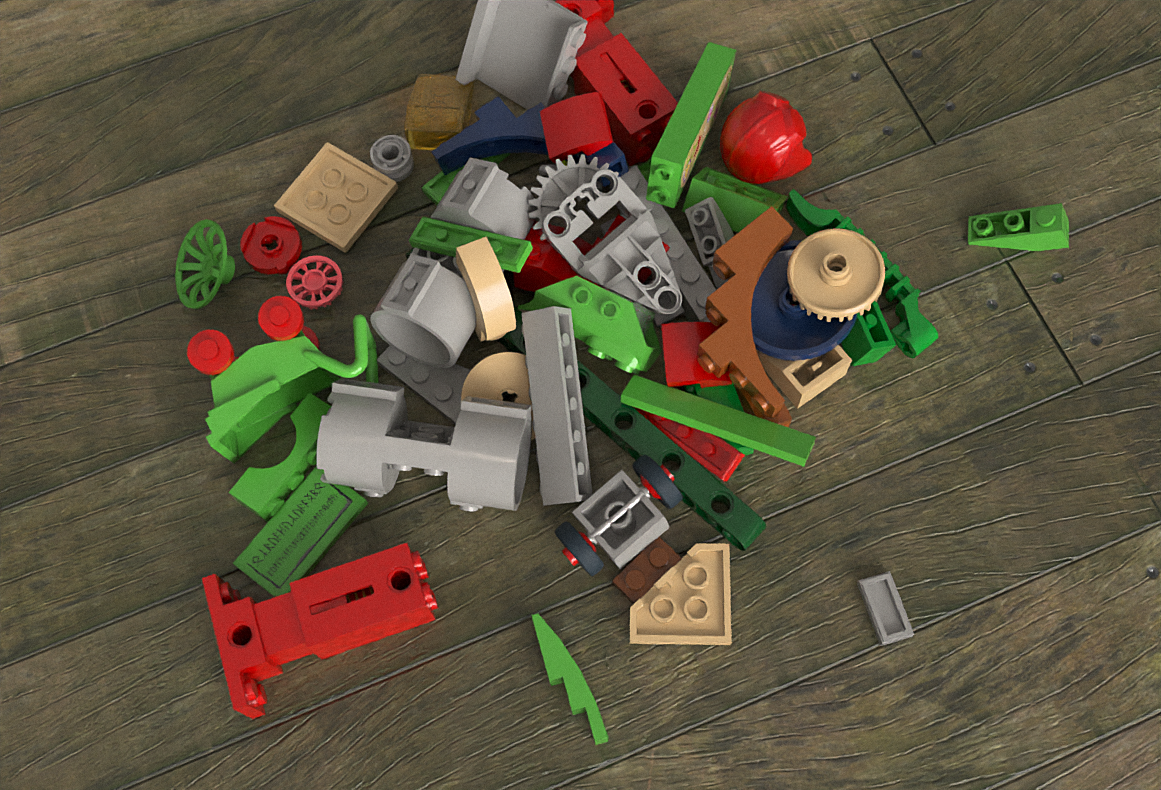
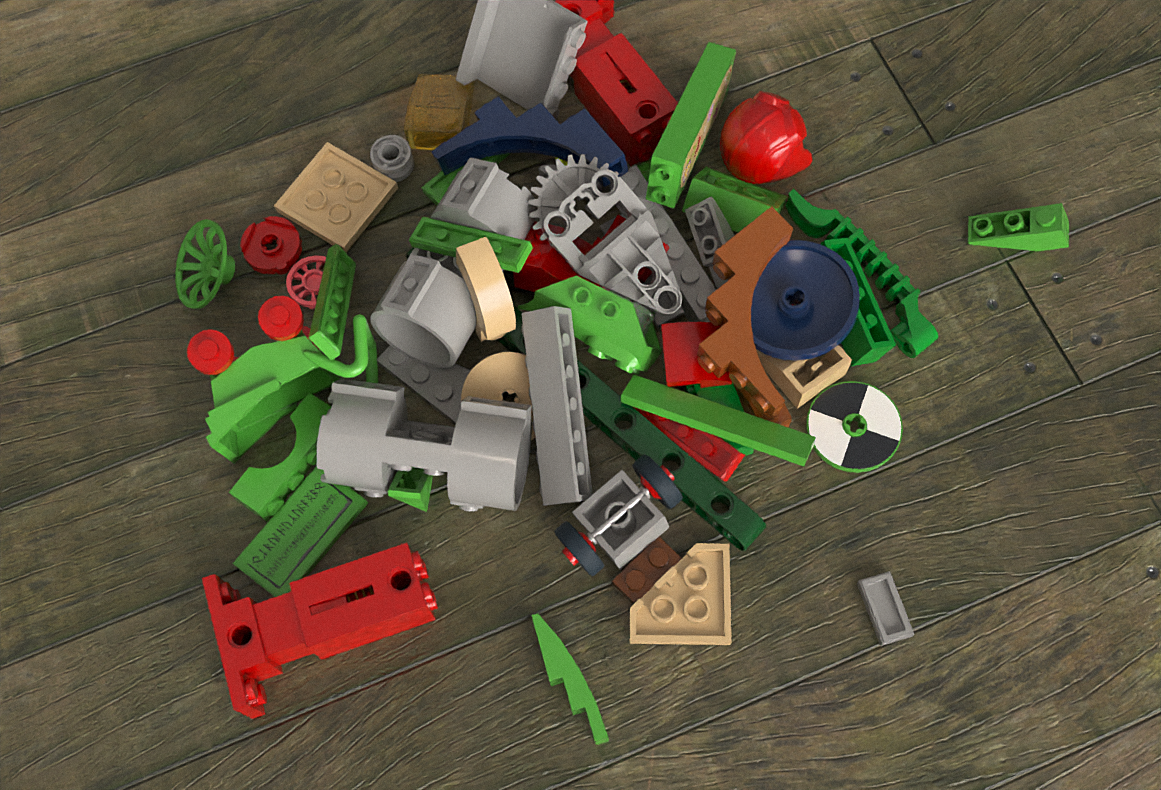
(333, 302): none -> bright green tile
(412, 487): none -> bright green slope
(576, 126): red slope -> none
(838, 293): tan wheel -> none
(876, 417): none -> piece

